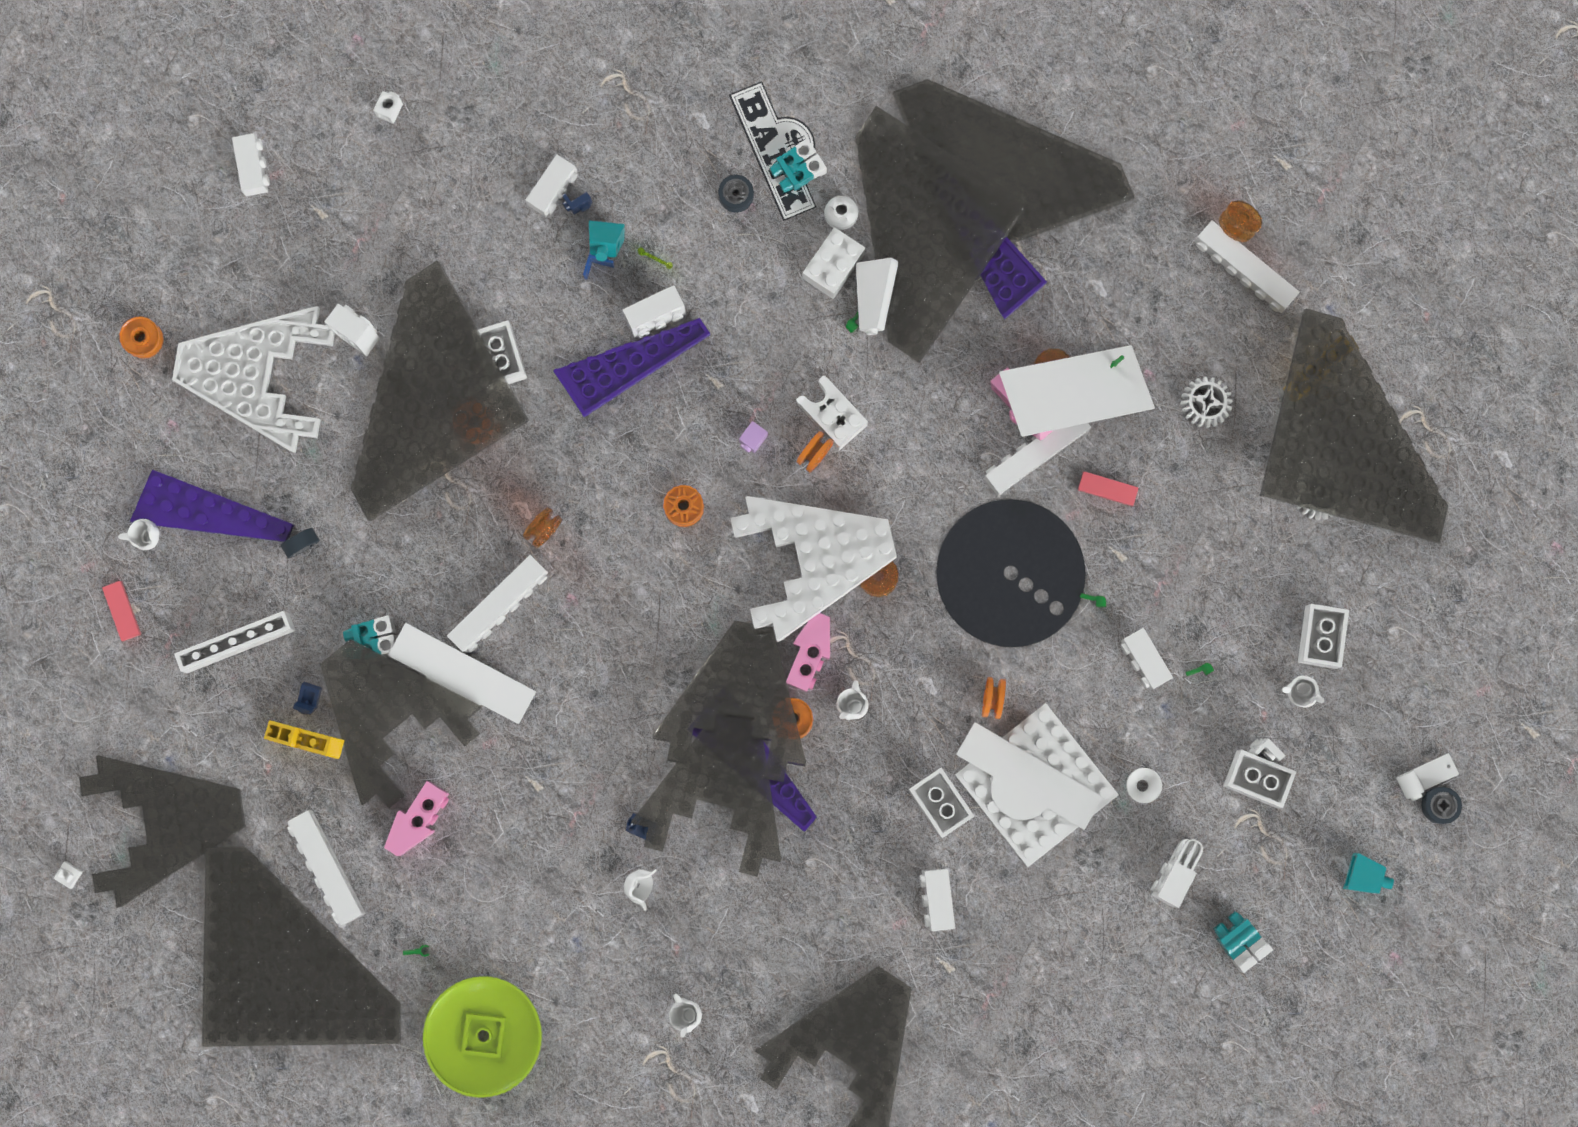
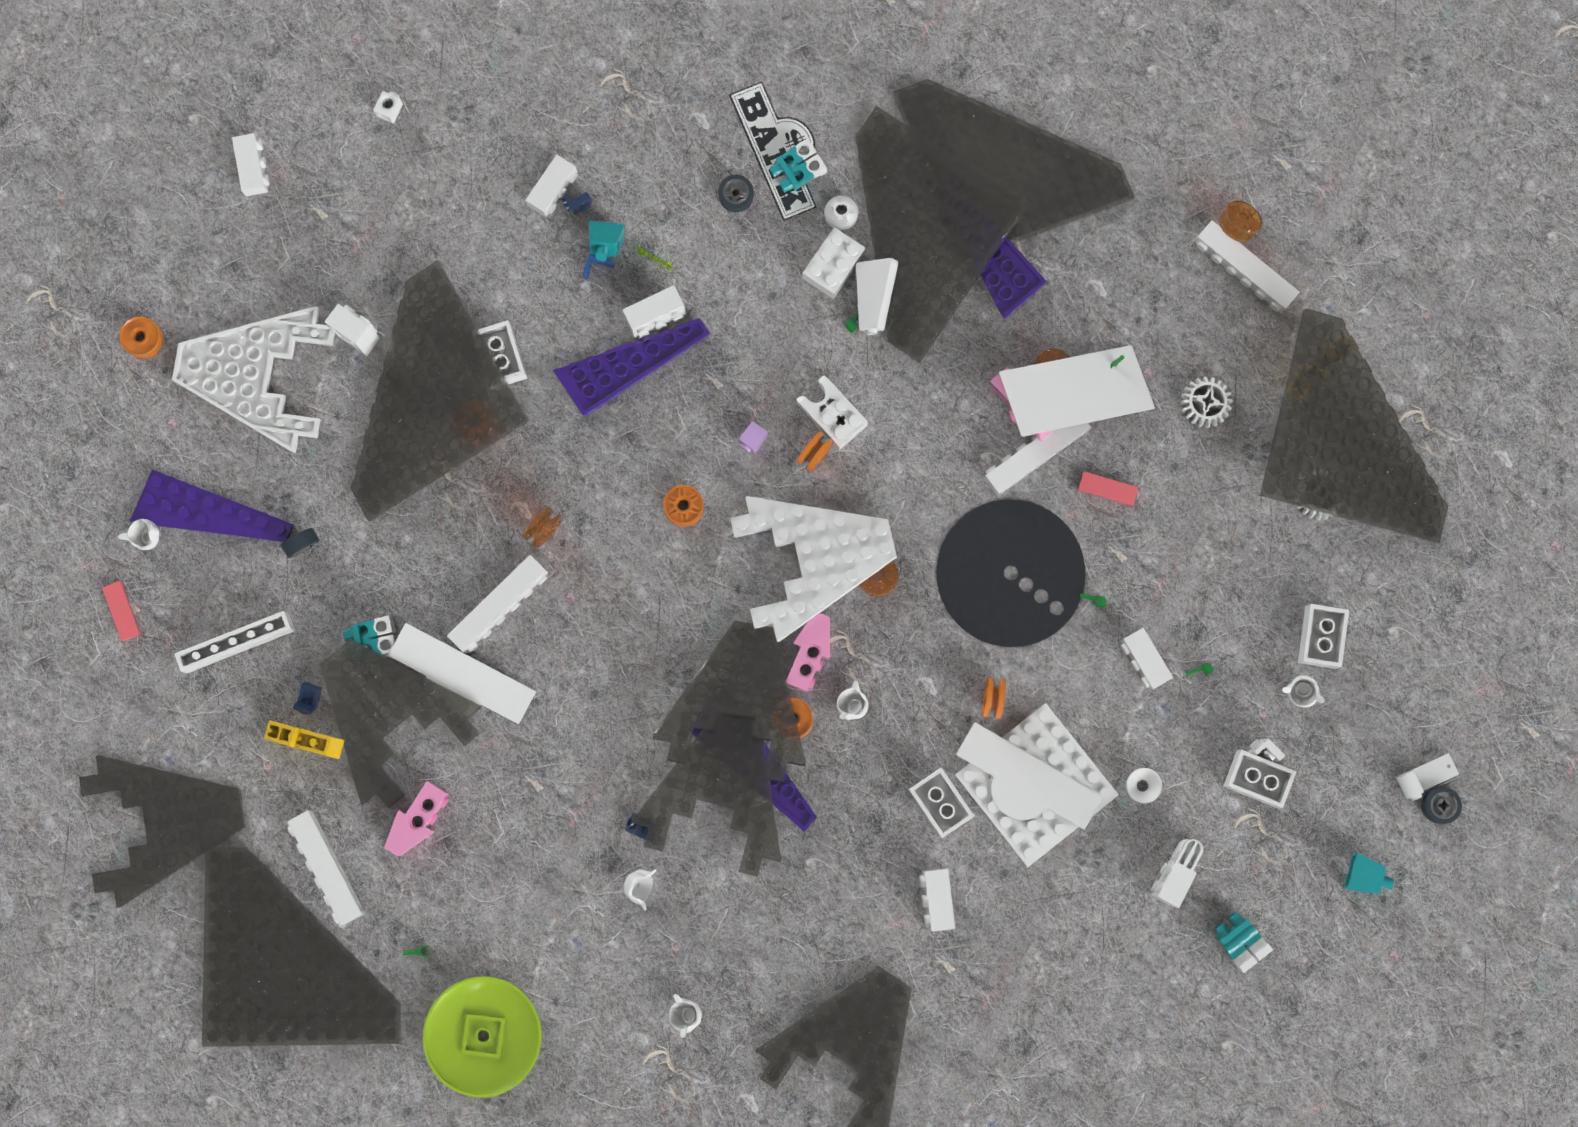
(68, 875): white tile -> none

